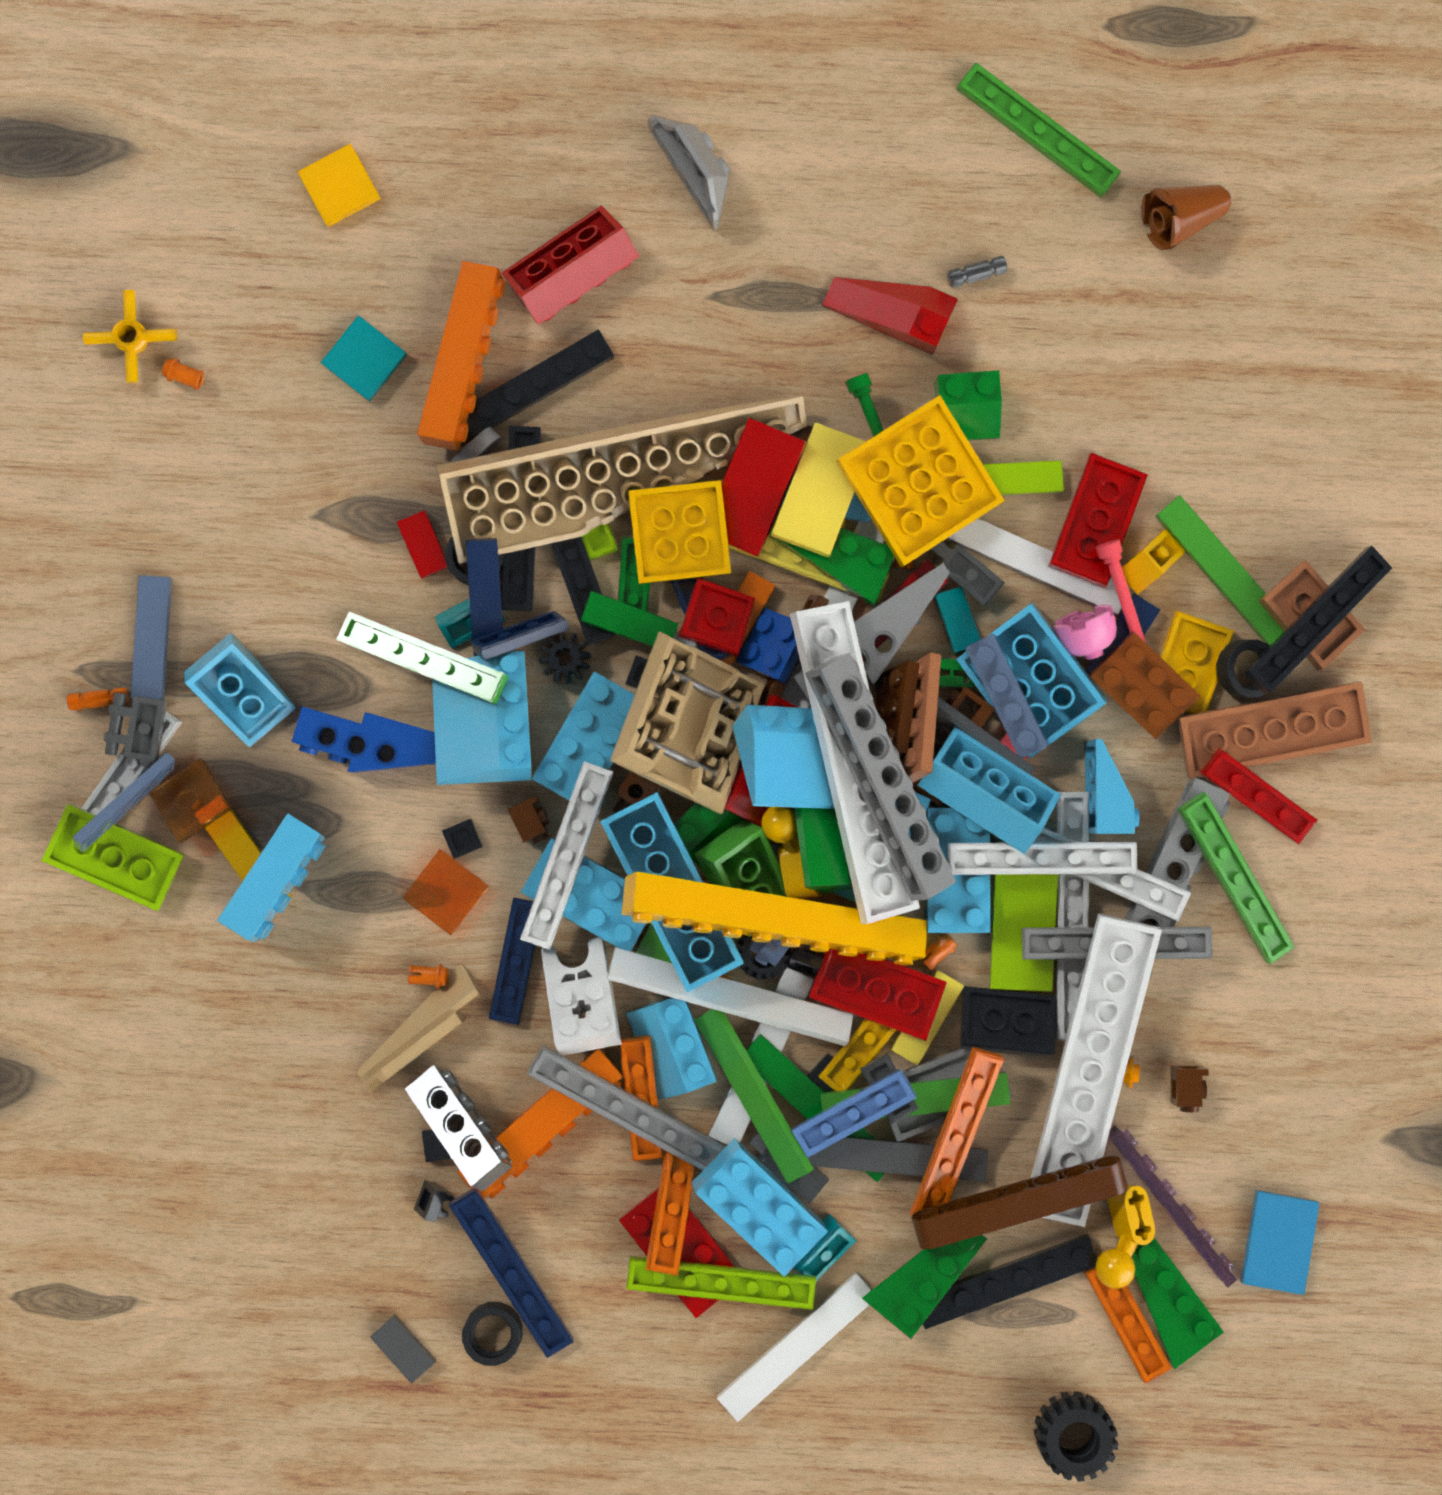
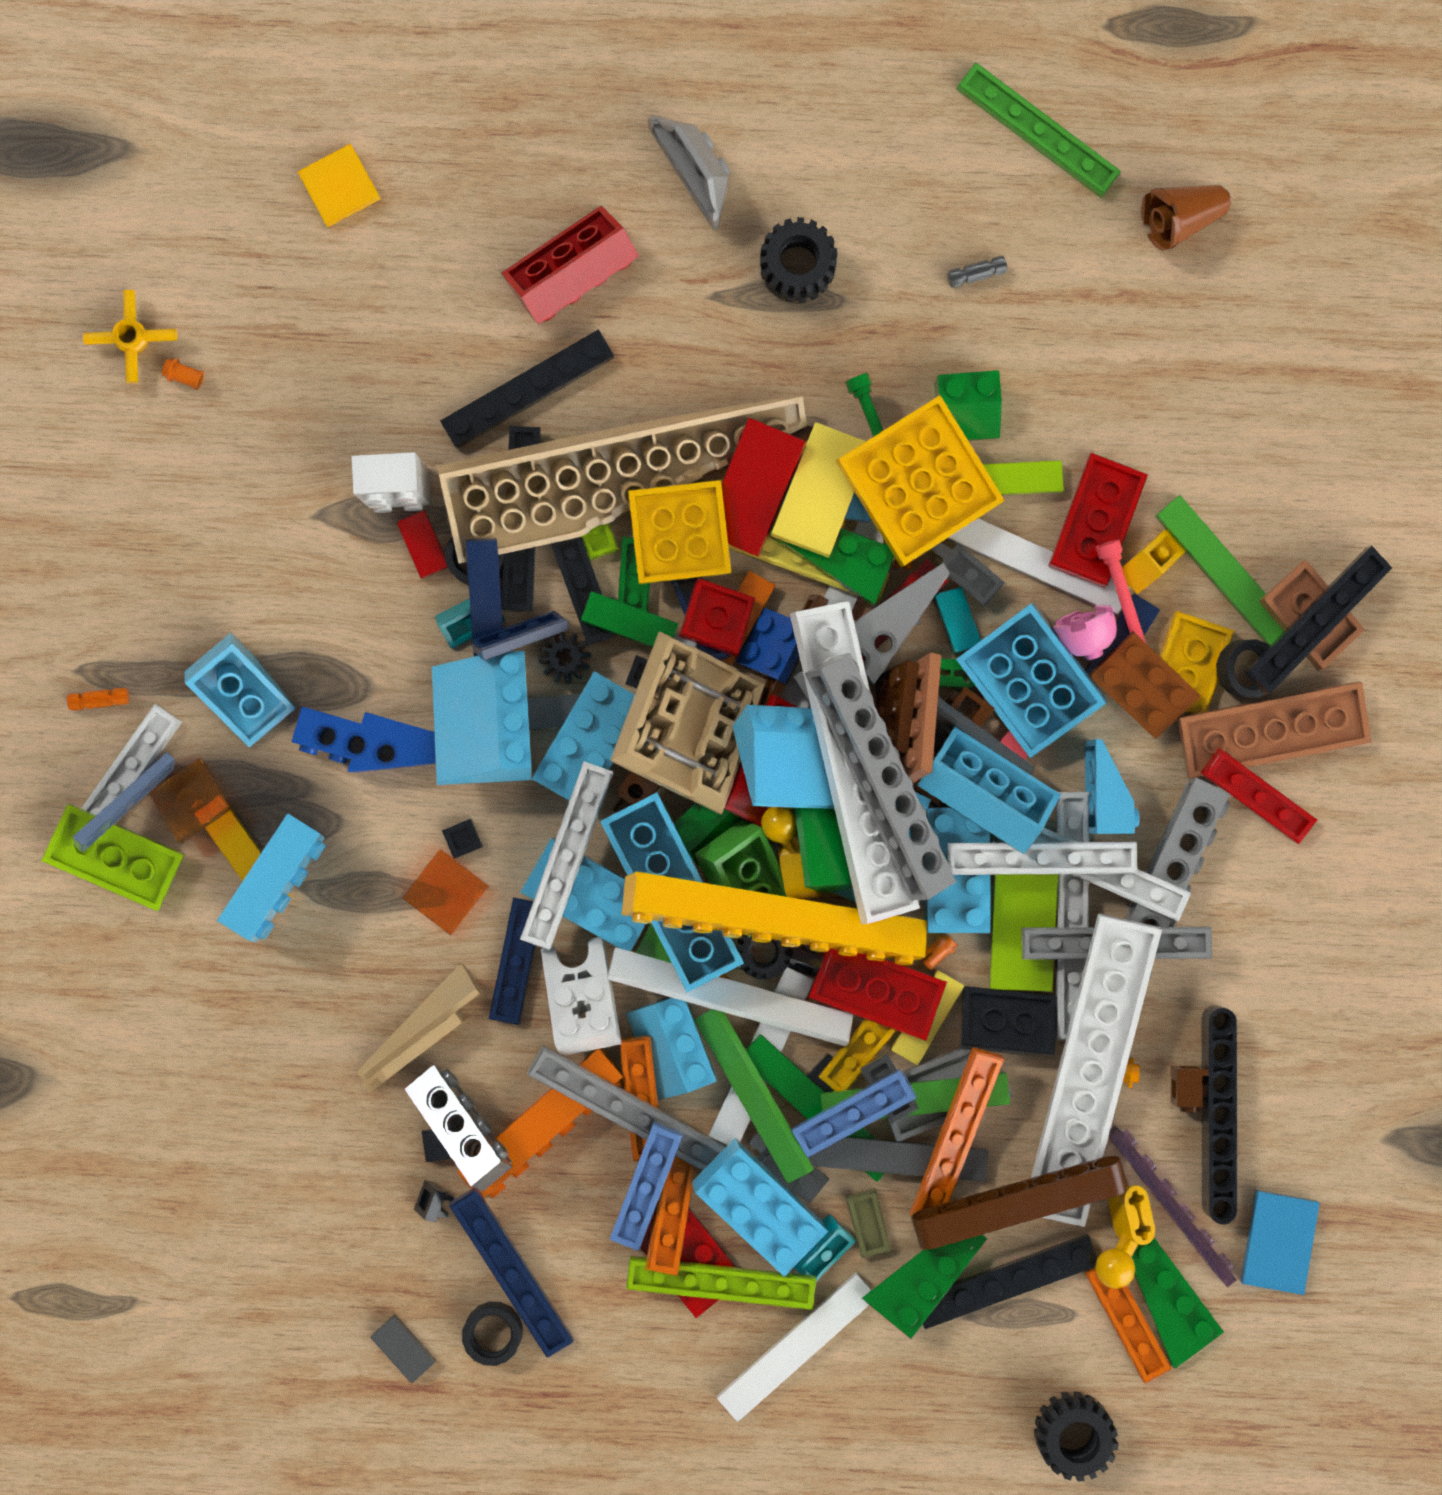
(144, 727): dark grey plate -> none
(151, 637): sand blue tile -> none
(364, 358): teal tile -> none
(391, 481): none -> white brick
(422, 658): tile -> none
(429, 975): orange pin -> none
(461, 356): orange brick -> none
(480, 445): light grey beam -> none
(530, 821): reddish brown brick -> none
(550, 711): none -> dark grey tile
(646, 1186): none -> medium blue plate
(768, 952): sand blue tile -> none
(798, 235): none -> black tyre
(868, 1223): none -> olive tile
(899, 310): red wedge -> none
(1006, 696): sand blue plate -> none
(1226, 1127): none -> black beam
(1235, 877): bright green tile -> none

